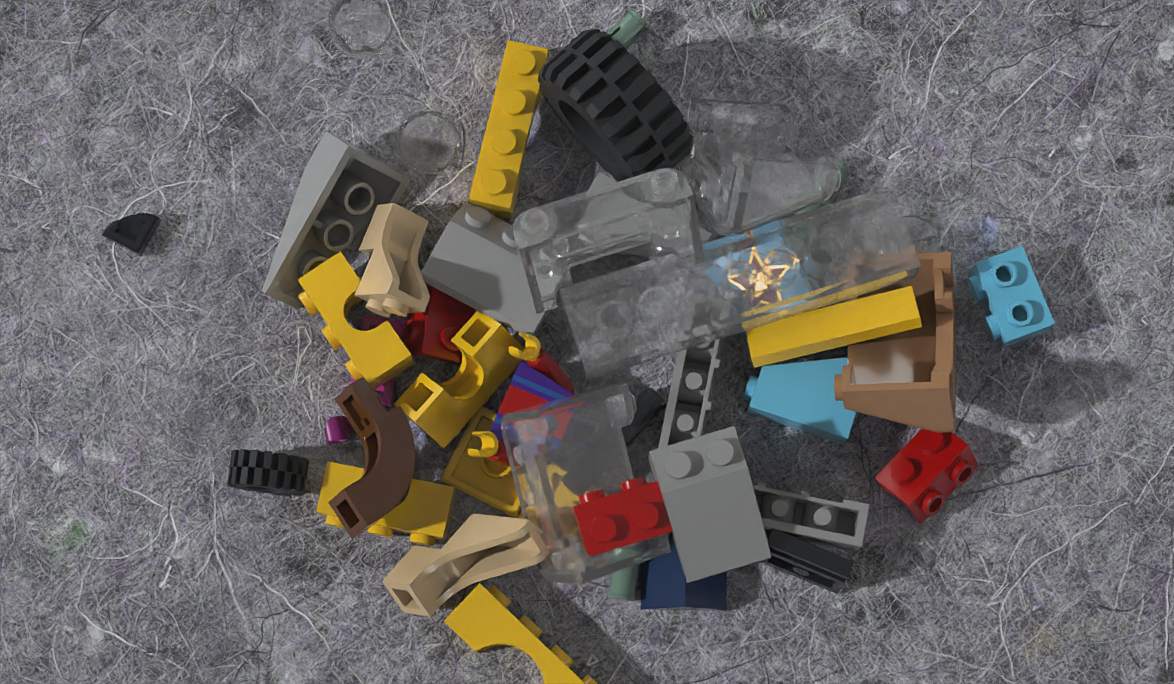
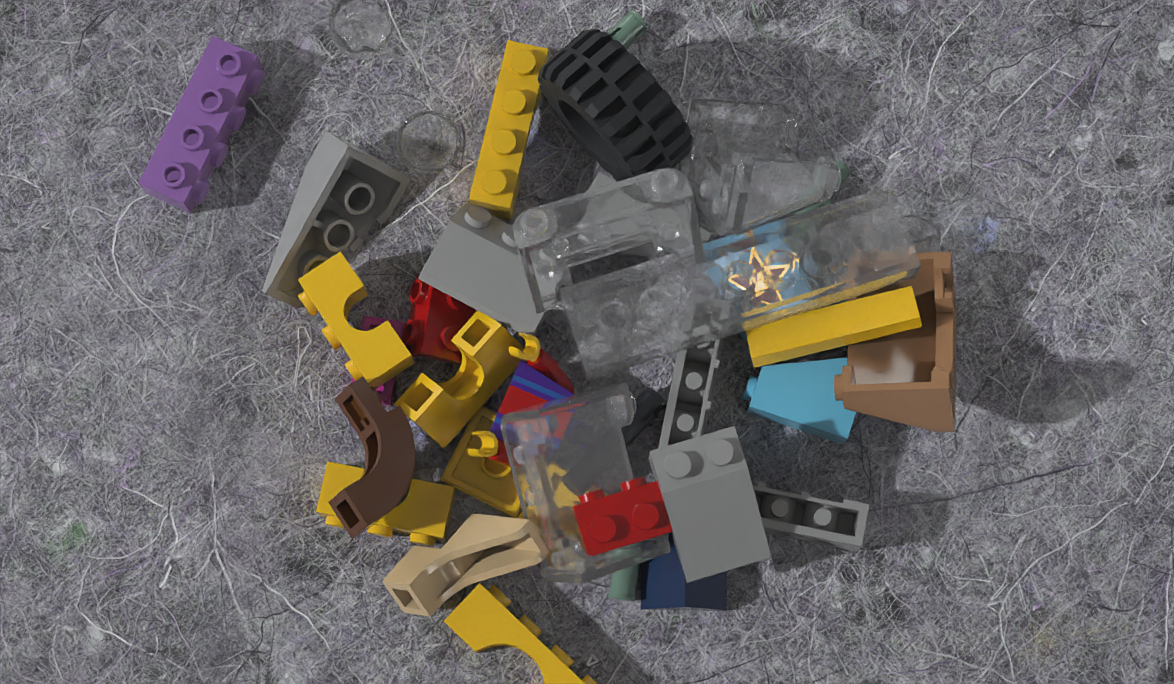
(133, 231): black tile -> none
(202, 124): none -> medium lavender brick
(268, 472): black tyre -> none
(337, 430): magenta hand -> none
(392, 275): tan arch -> none
(807, 561): black plate -> none
(927, 472): red bracket -> none
(1009, 298): medium azure brick -> none

